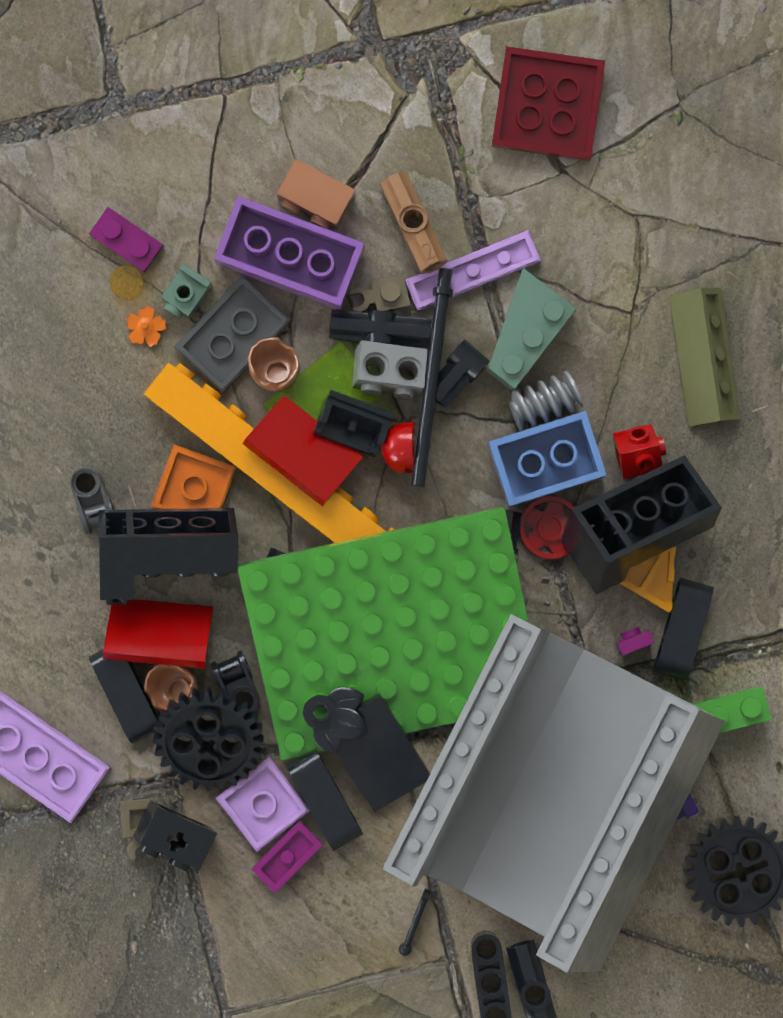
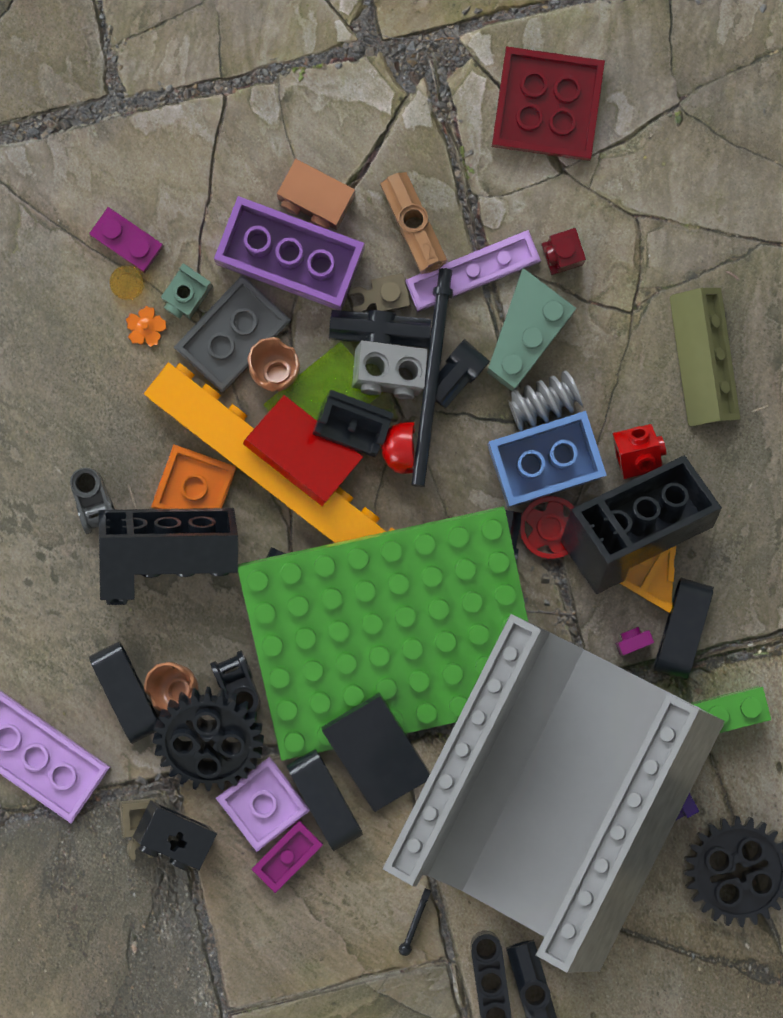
(158, 633): red tile -> none
(340, 720): black plate -> none
(563, 251): none -> dark red brick

